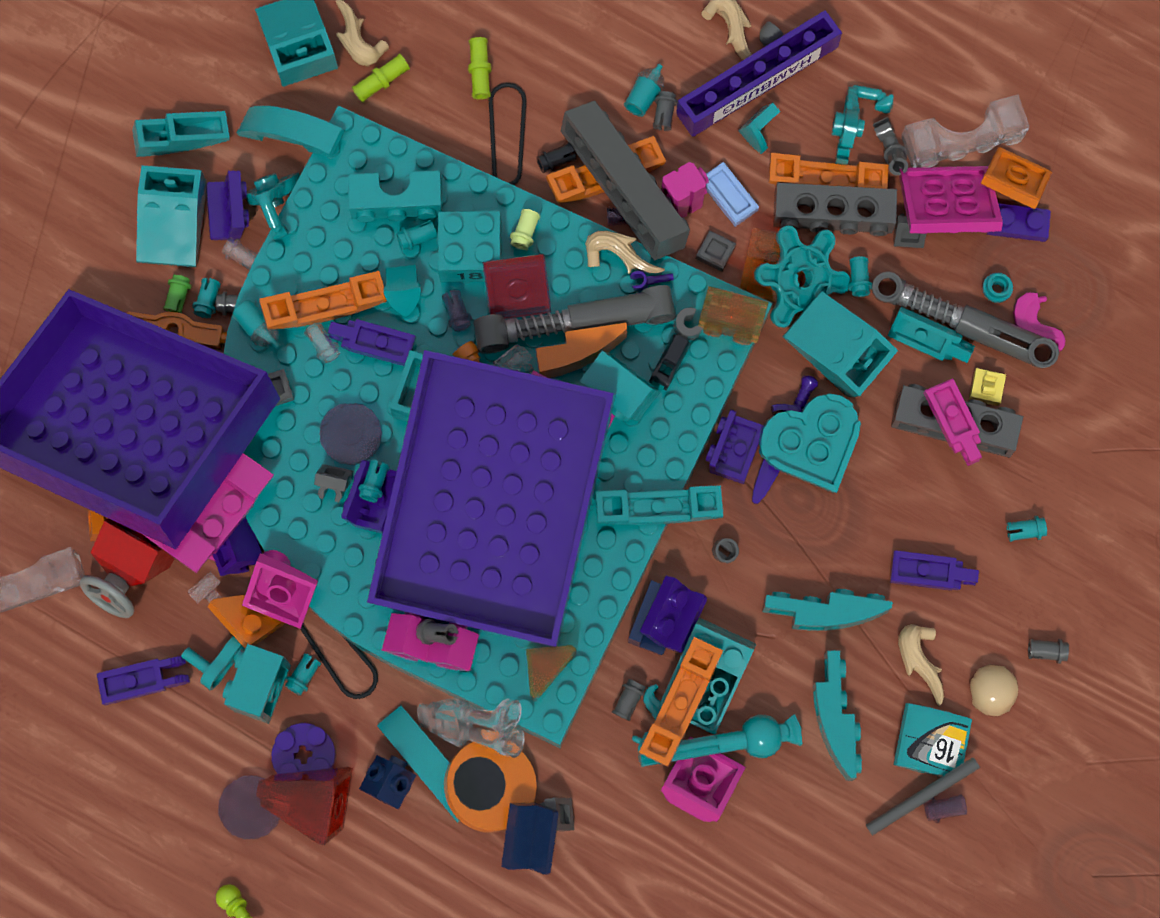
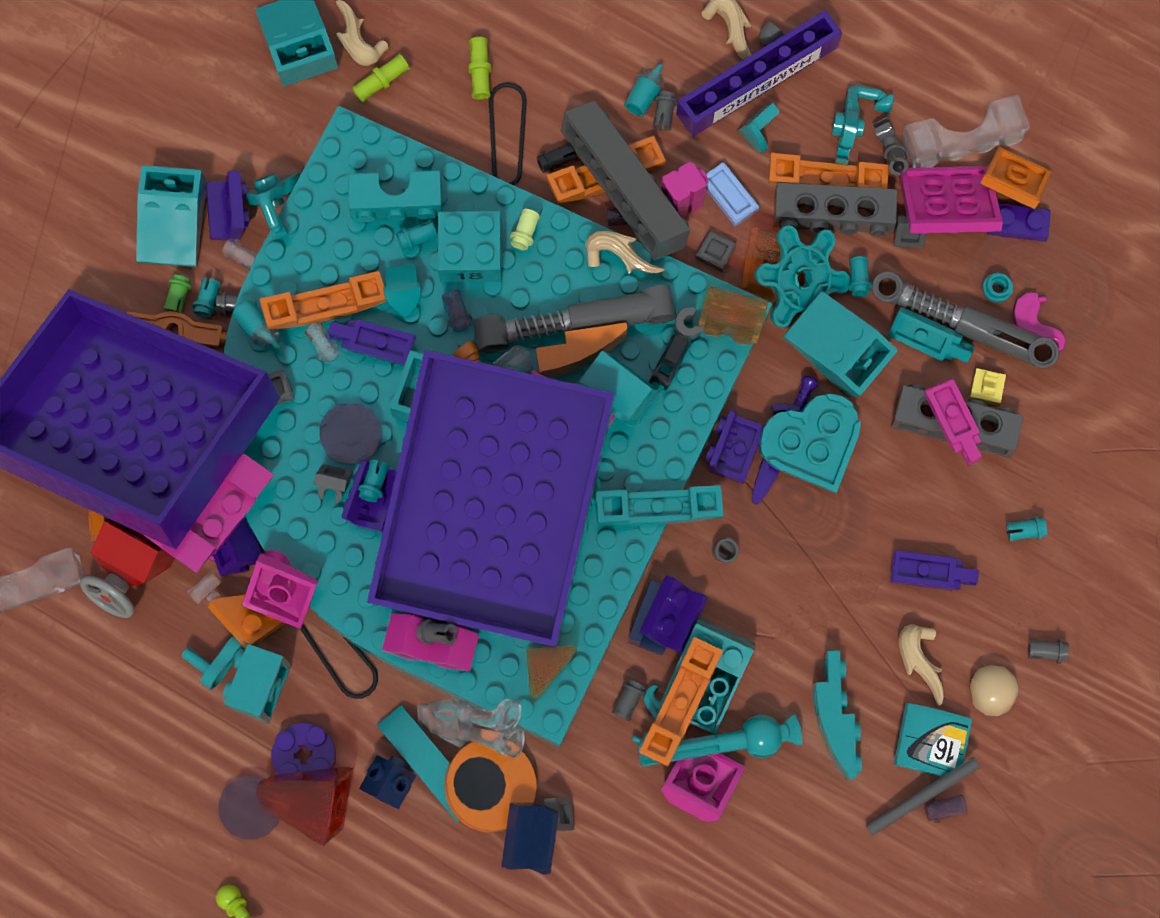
(139, 680): dark purple hinge -> none
(179, 132): teal slope -> none
(292, 127): teal slope -> none
(301, 676): teal pin -> none
(517, 286): tile -> none
(649, 280): dark purple hand -> none
(839, 612): teal slope -> none

